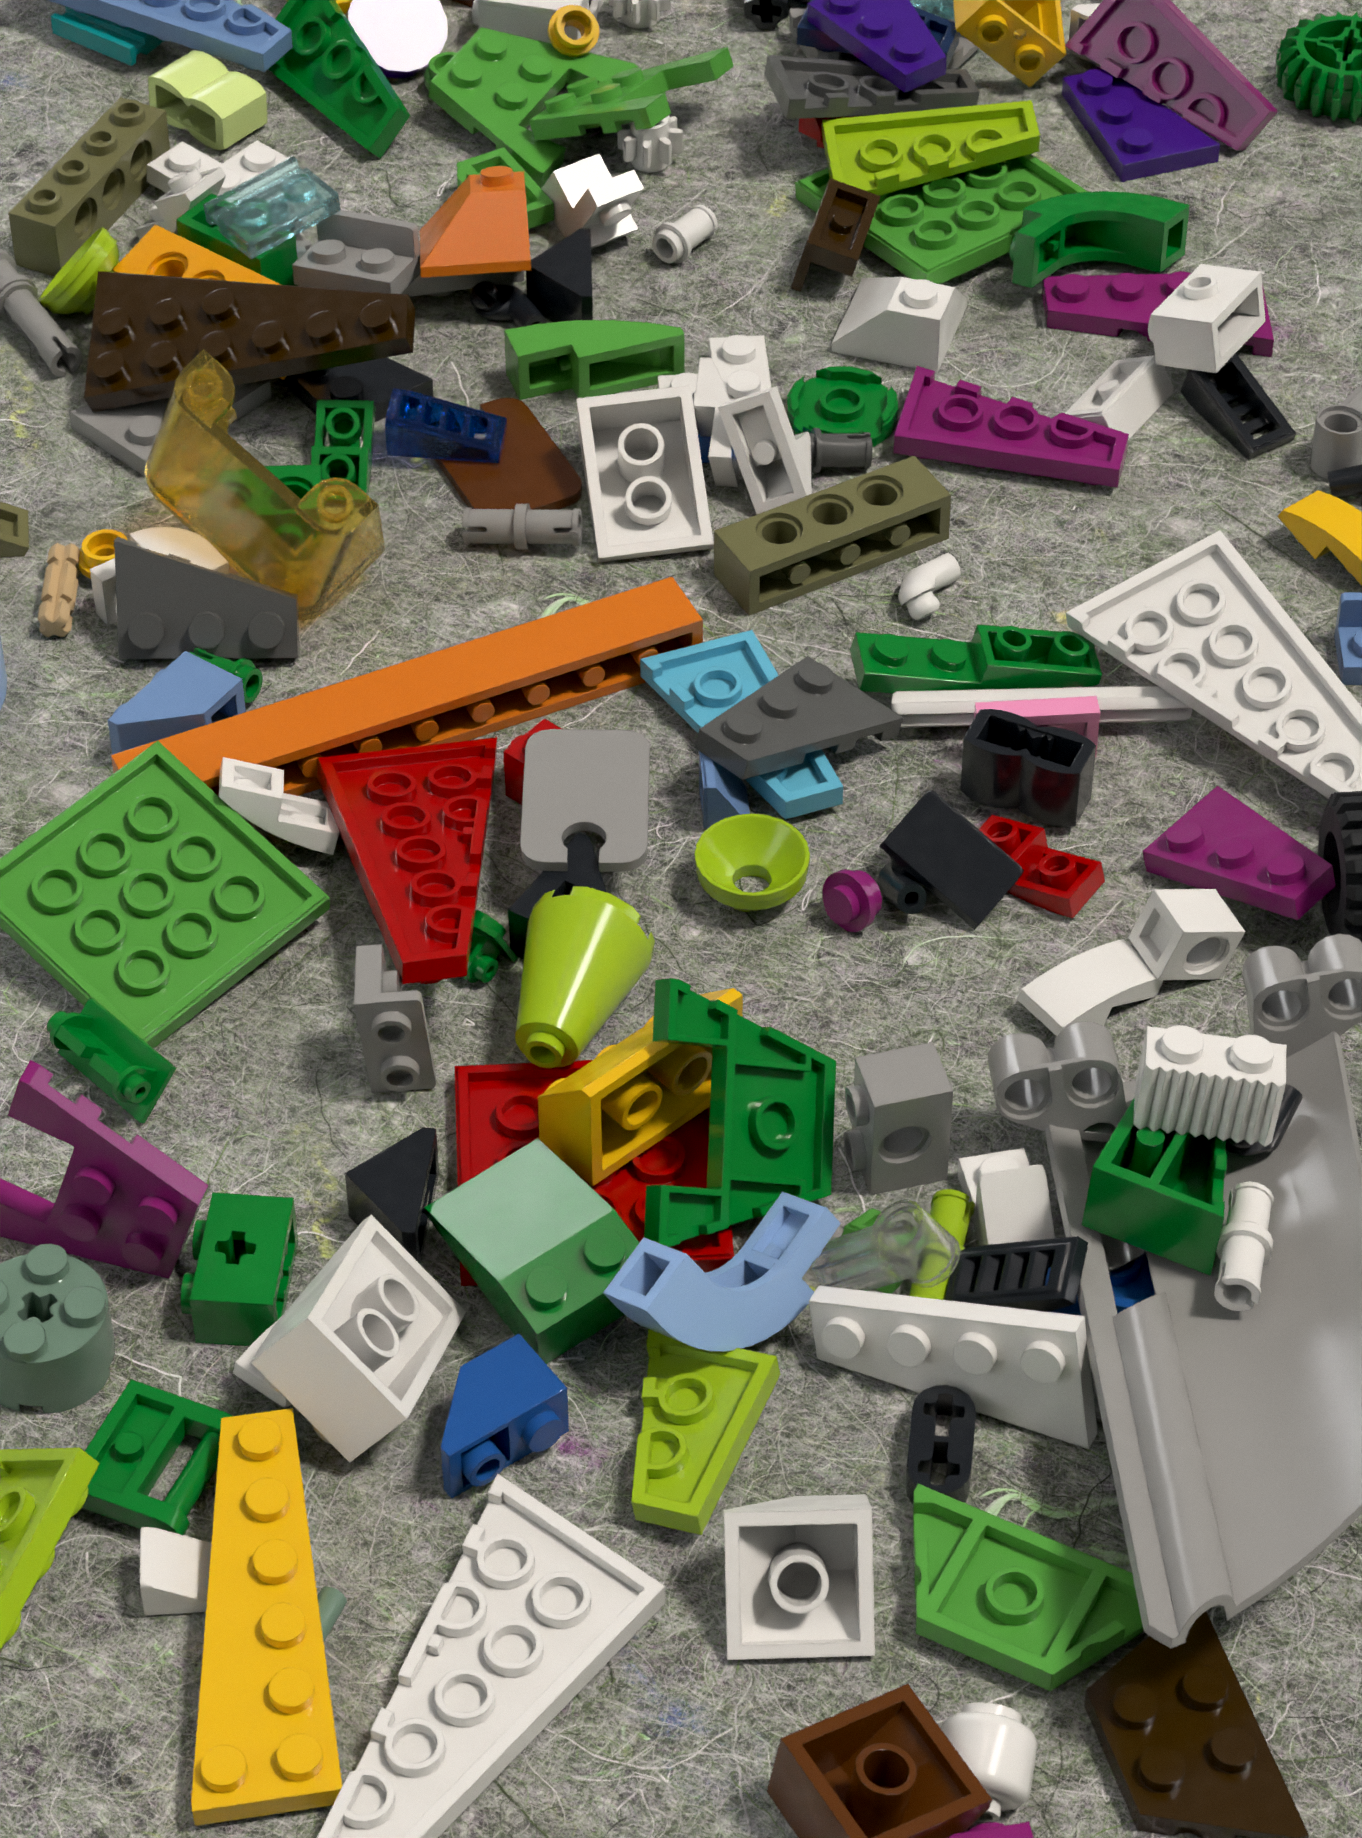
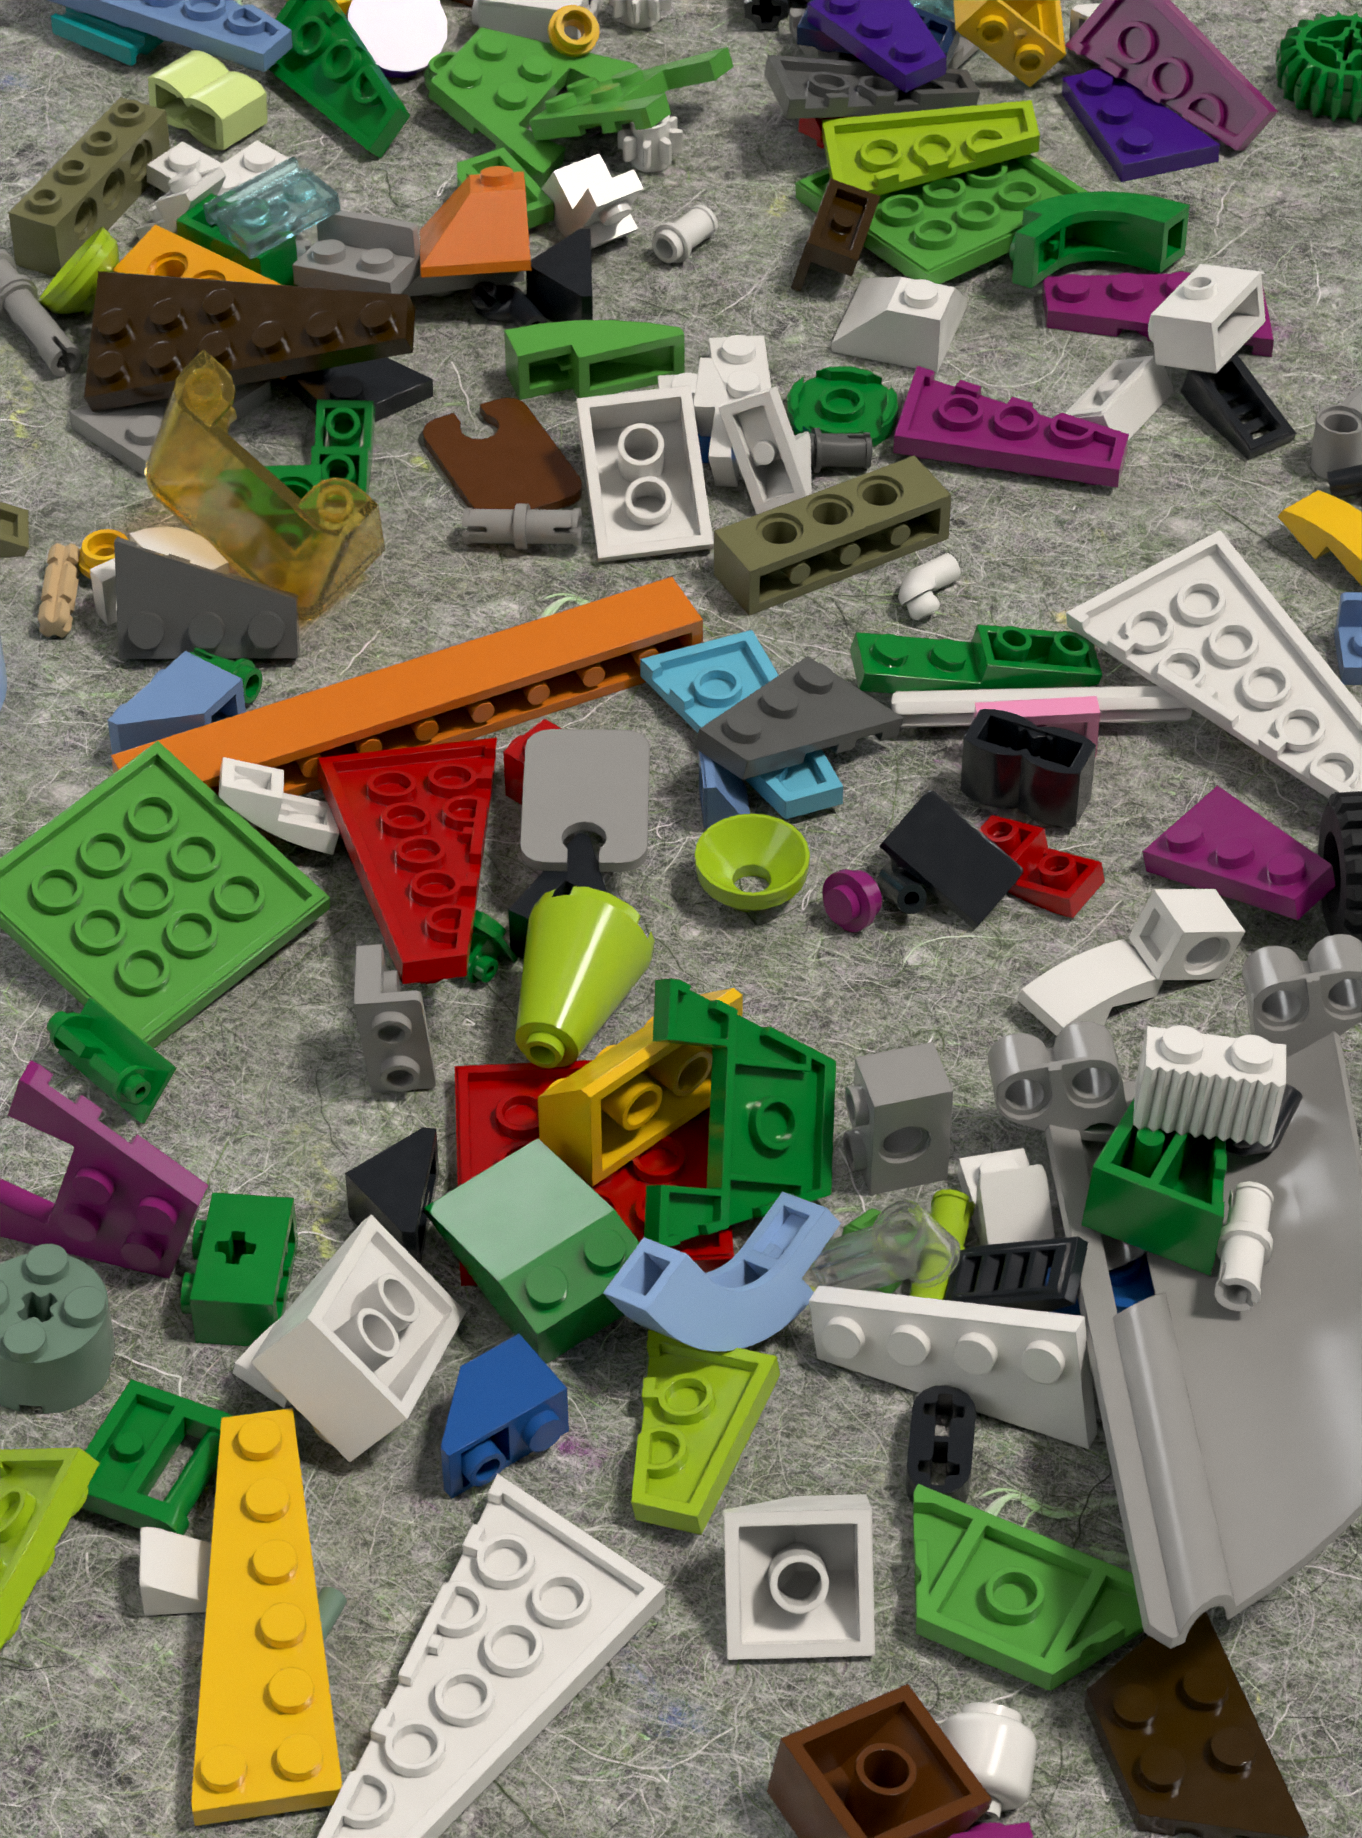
(432, 428): clear blue slope -> none

